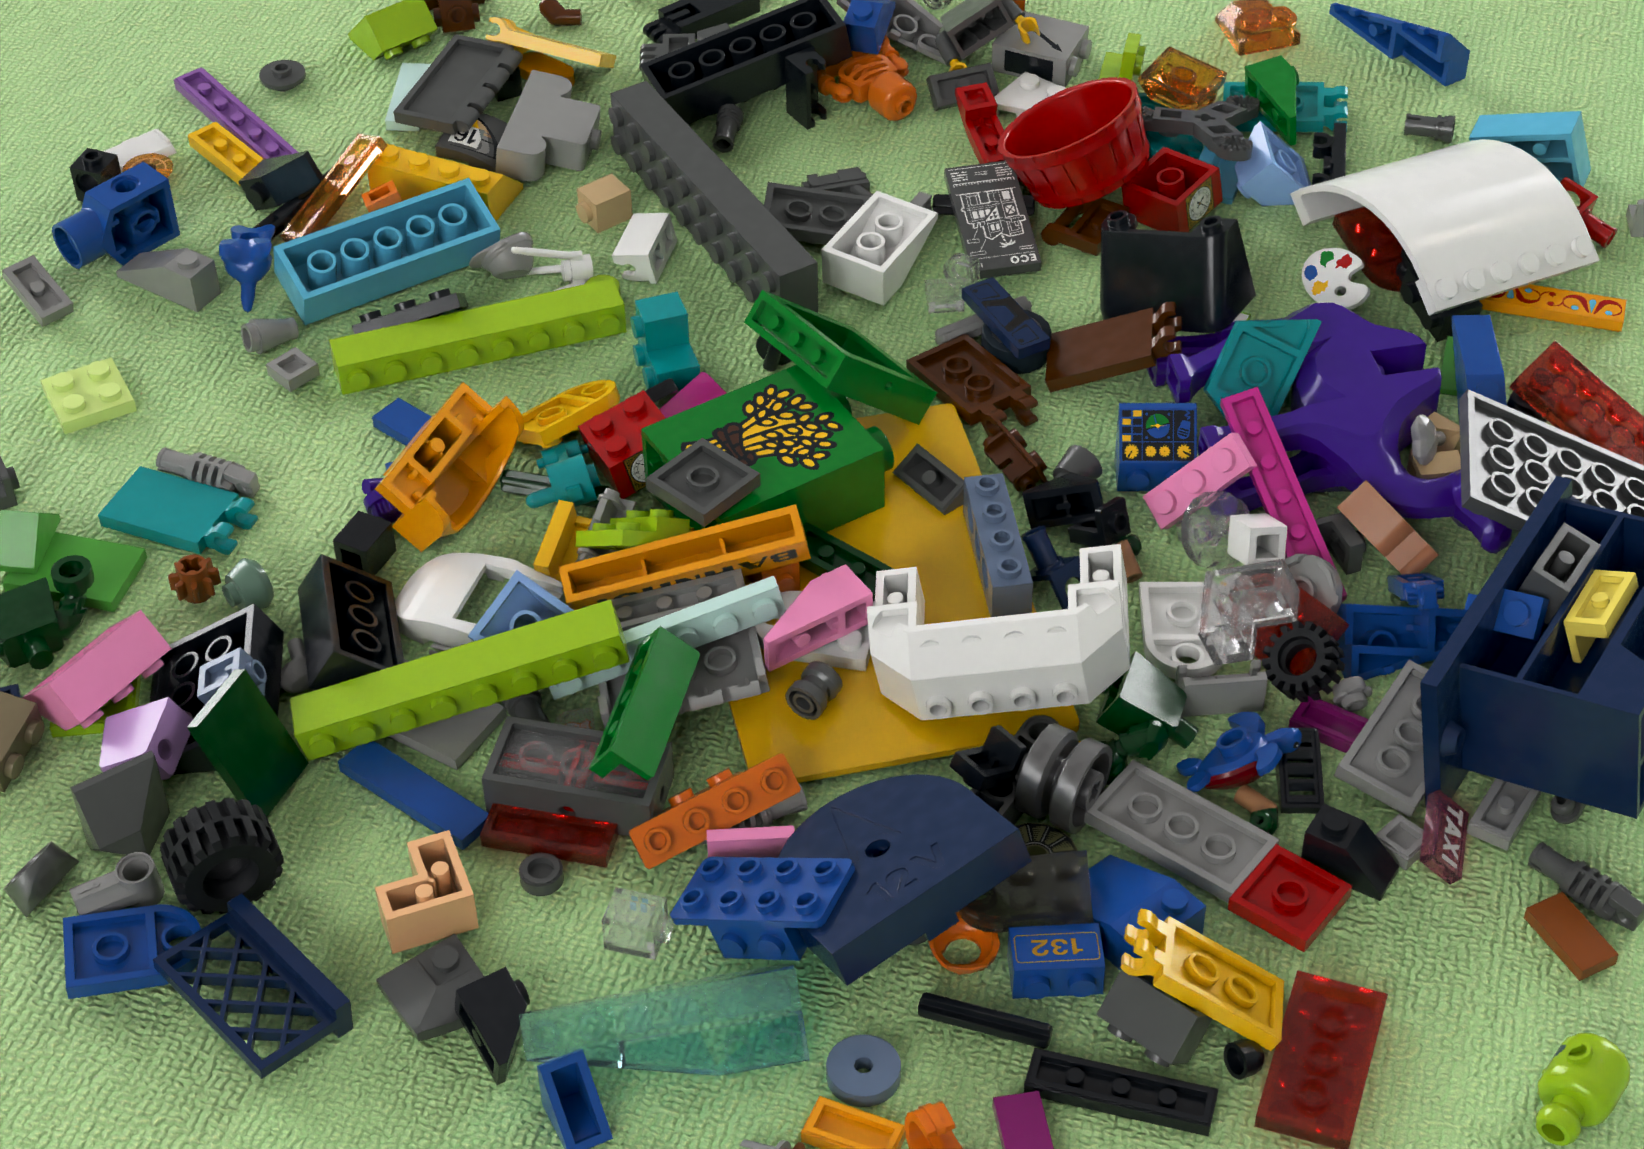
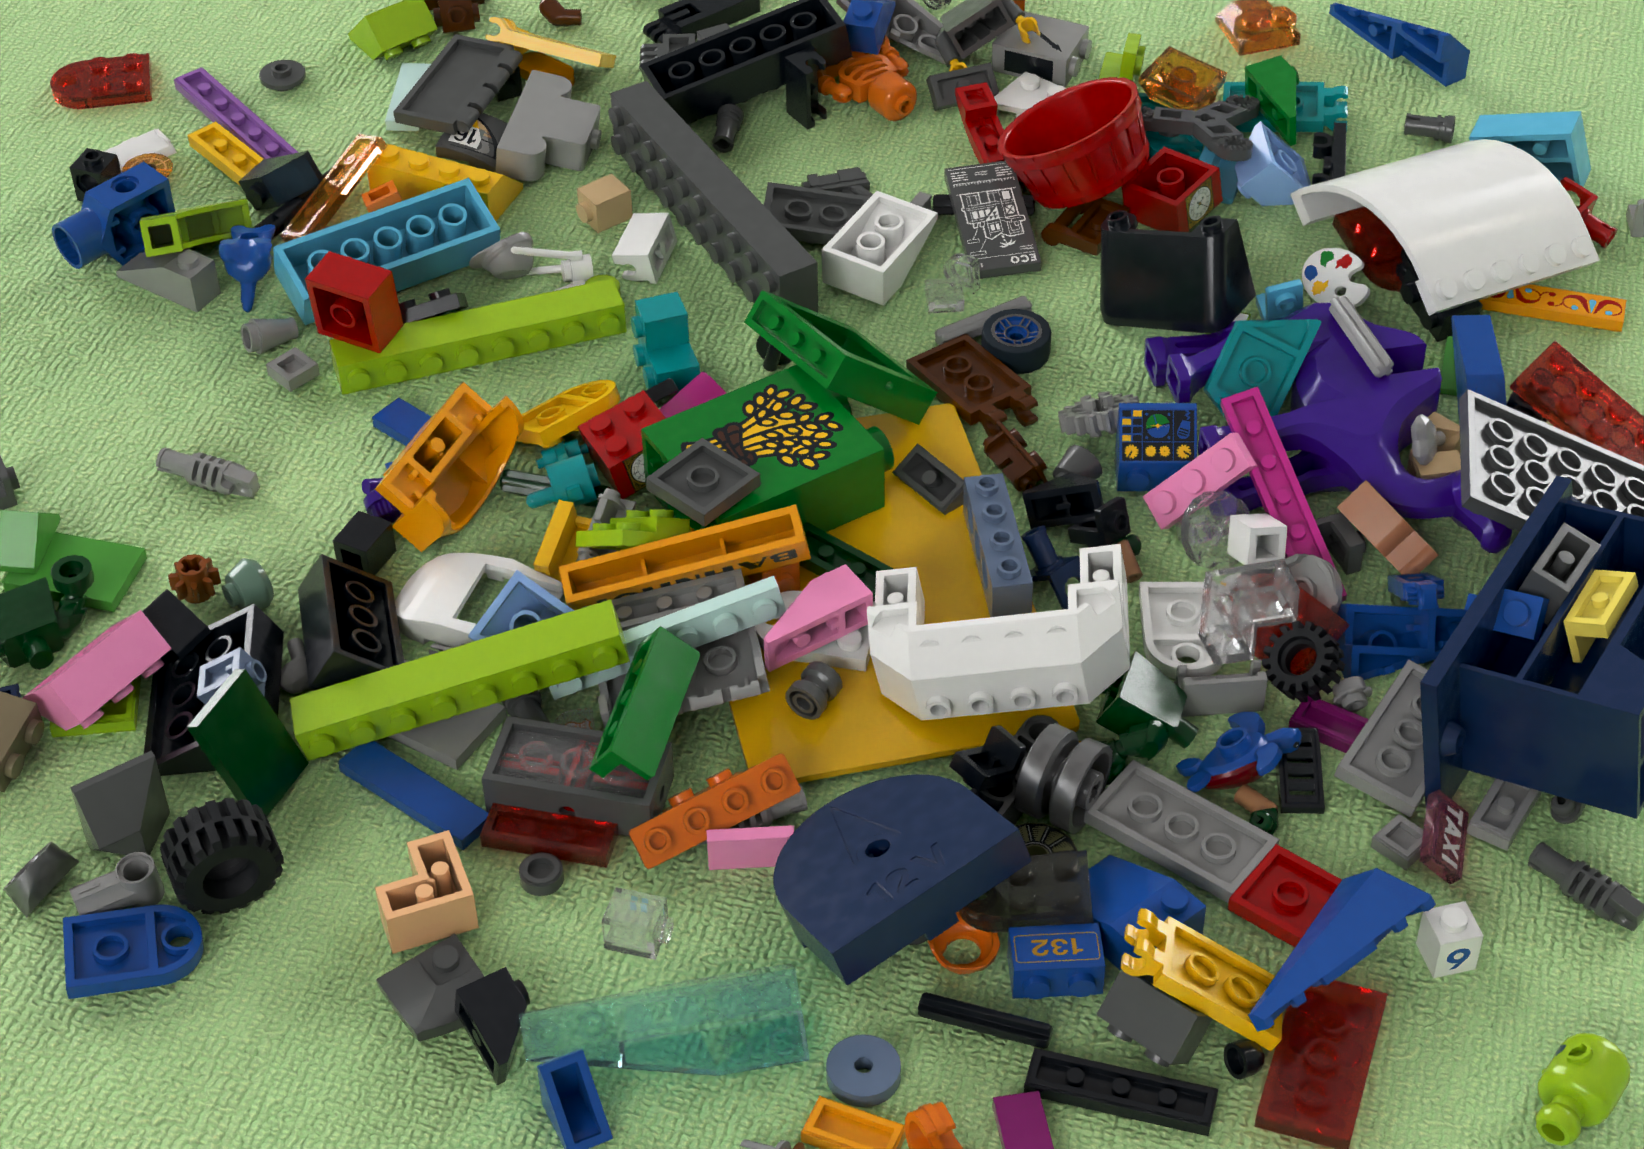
(38, 290): light grey plate -> none
(88, 395): yellowish green plate -> none
(104, 82): none -> clear red plate
(150, 727): lavender torso -> none
(176, 624): none -> black slope
(177, 512): teal tile -> none
(192, 226): none -> lime arch
(289, 971): dark blue fence -> none
(354, 301): none -> red brick
(762, 902): blue bracket -> none
(1005, 318): dark blue tile -> none
(1093, 414): none -> light grey gear
(1112, 347): reddish brown tile -> none
(1280, 300): none -> medium azure bracket
(1340, 936): none -> blue wedge
(1349, 851): black slope -> none
(1361, 336): none -> light grey axle
(1449, 939): none -> white brick
(1571, 936): dark orange tile -> none

